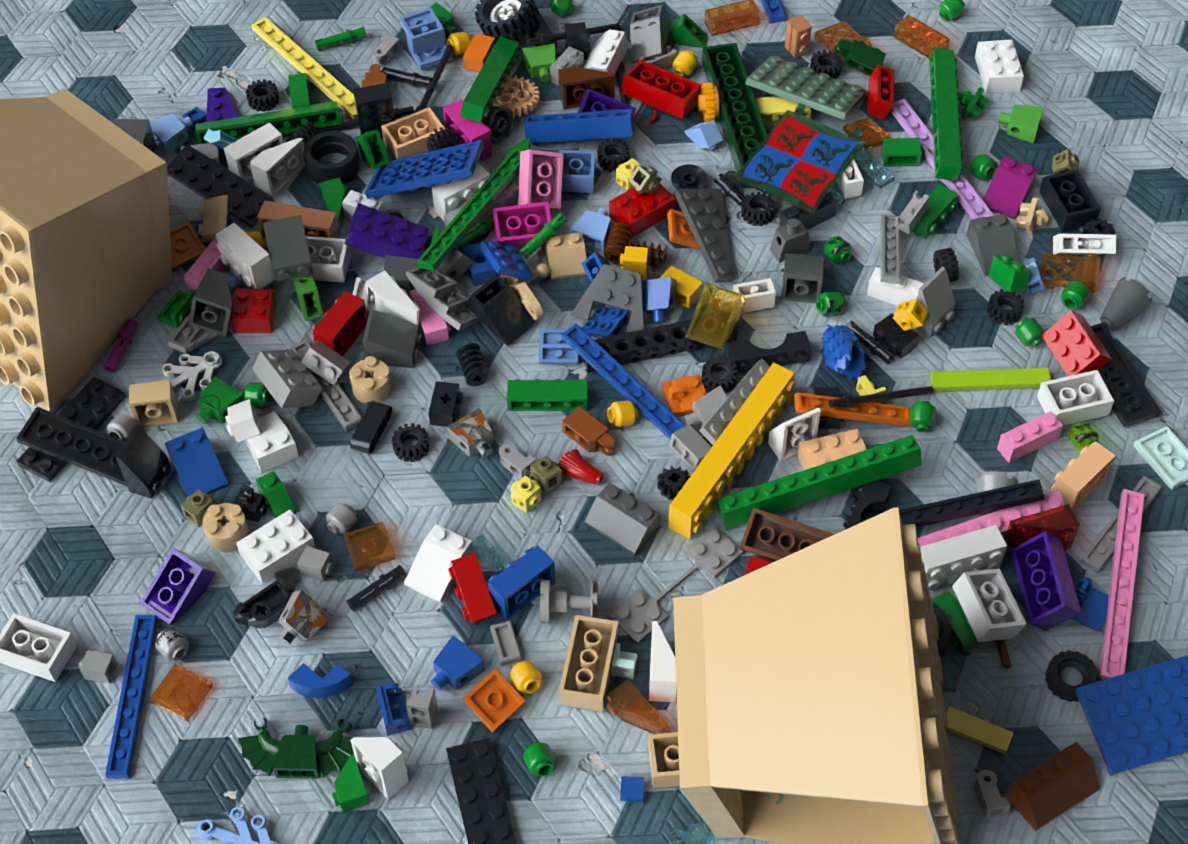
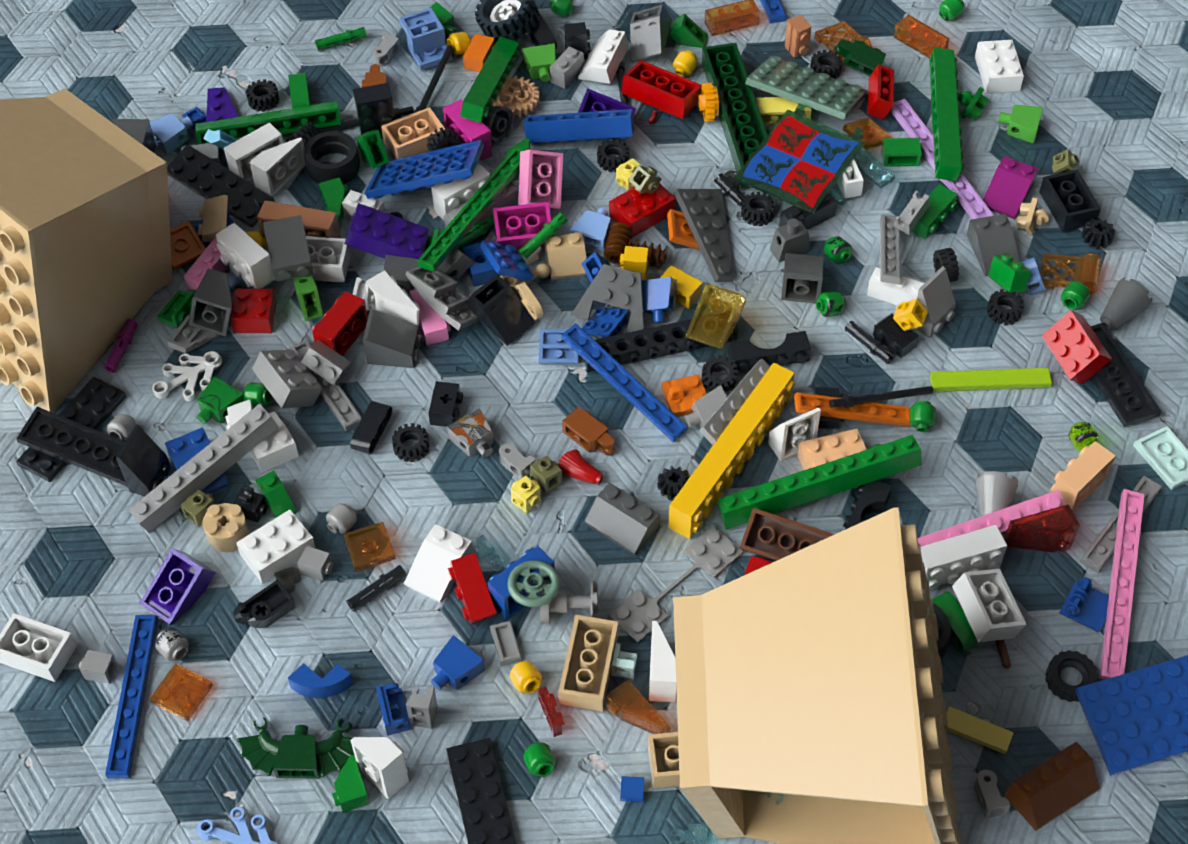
(153, 403): tan brick -> none
(203, 468): none -> light grey brick
(302, 617): torso -> none
(306, 64): light yellow plate -> none
(370, 380): tan brick -> none
(411, 78): black pin -> none
(472, 364): black piece -> none
(493, 700): orange hinge -> none
(532, 599): none -> sand green plate
(544, 38): black bar -> none
(547, 395): green brick -> none
(553, 718): none -> clear red plate
(576, 80): reddish brown slope -> none
(578, 171): medium blue brick -> none
(622, 413): yellow head -> none
(663, 61): light grey hinge -> none
(689, 177): black dish -> none
(689, 446): light grey hinge -> none
(705, 135): light blue slope -> none
(758, 294): white brick -> none
(843, 351): blue head -> none
(866, 387): light yellow bracket -> none
(973, 504): black plate -> none
(983, 167): green head -> none
(1029, 332): green head -> none
(1029, 437): bright pink brick -> none
(1045, 581): dark purple brick -> none
(1076, 397): white brick -> none
(1083, 244): white slope -> none

